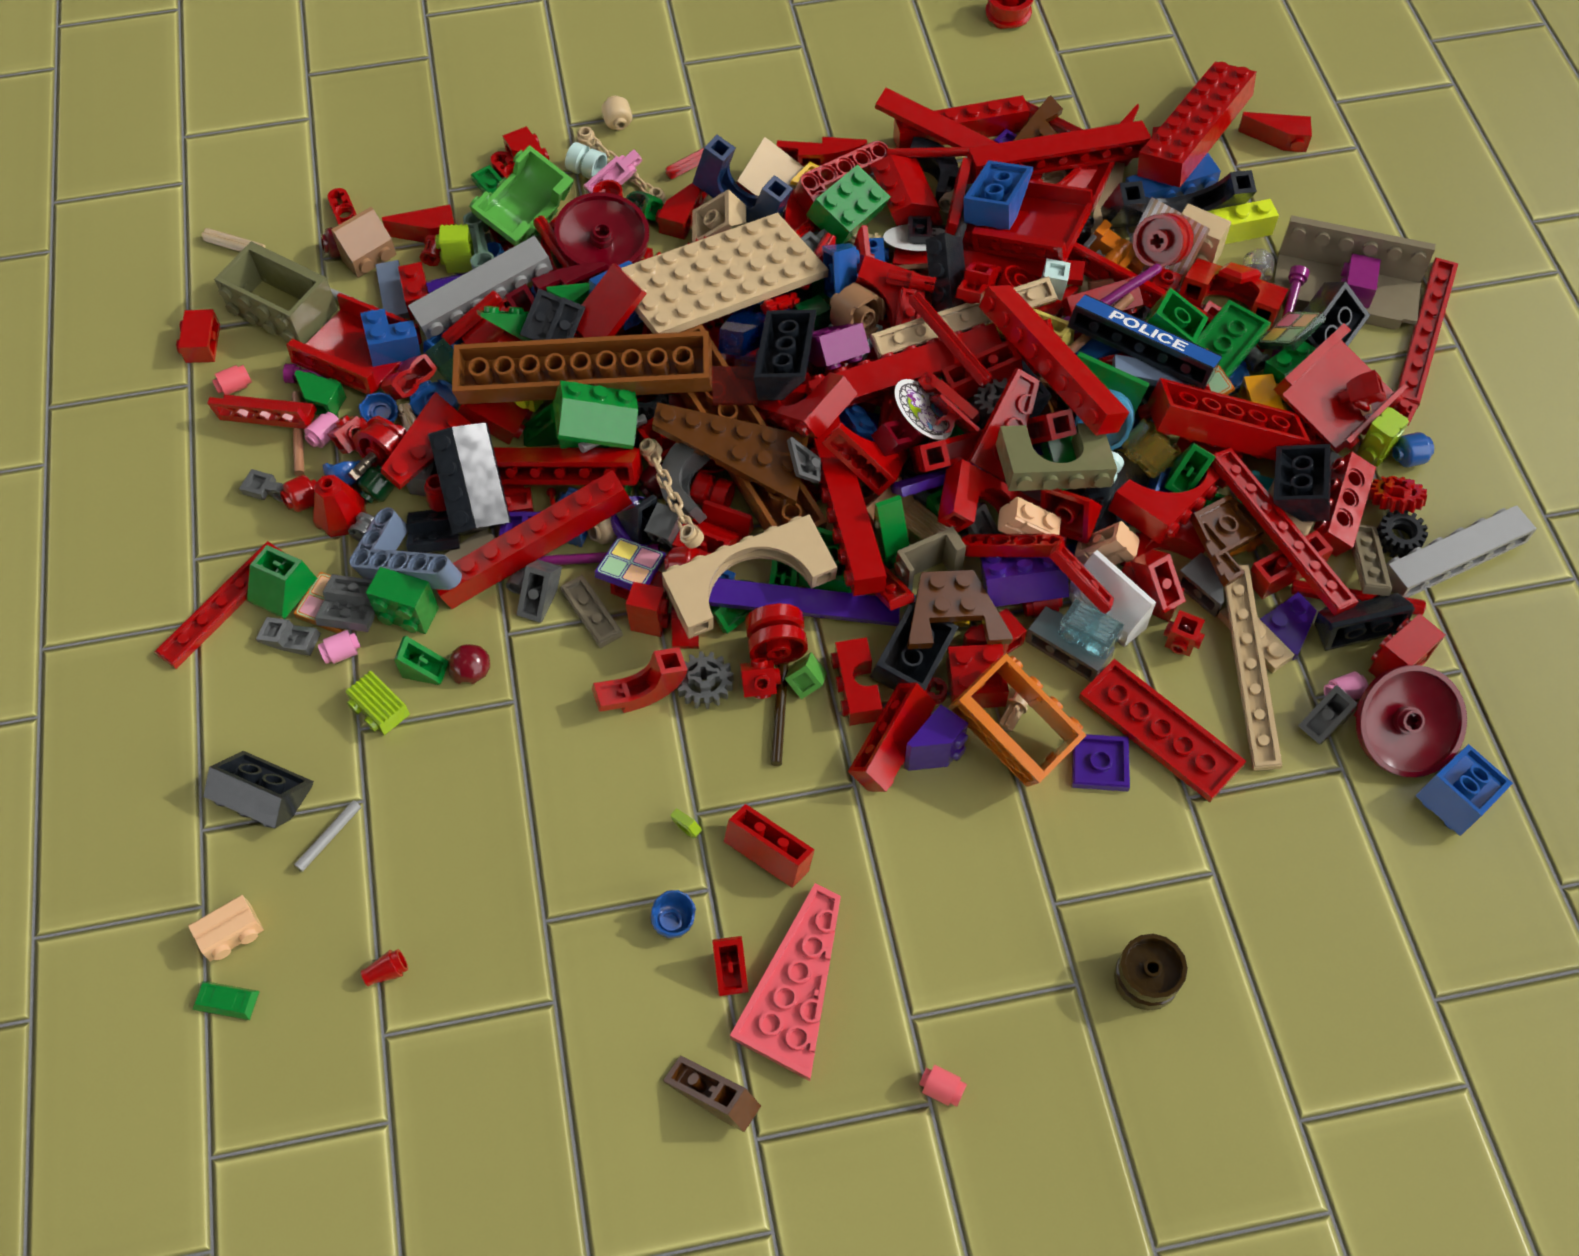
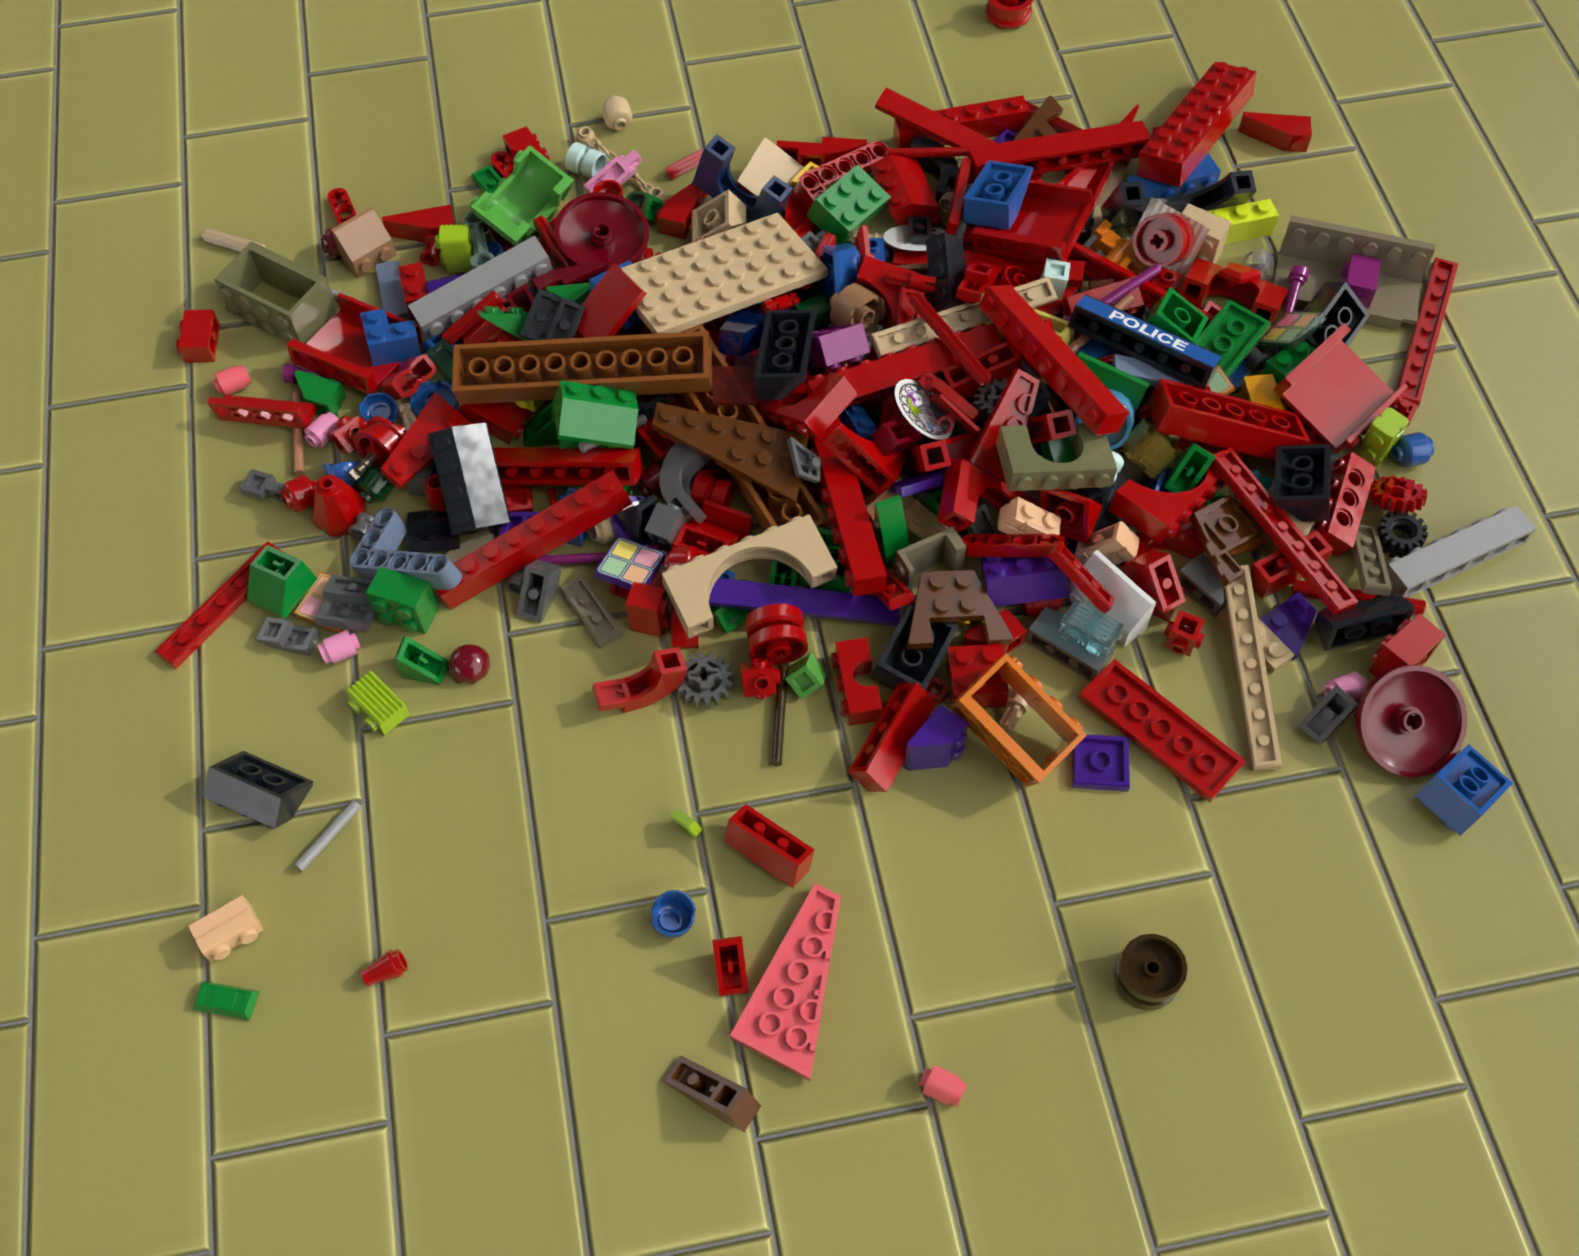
(689, 533): tan piece -> none
(1363, 391): red piece -> none

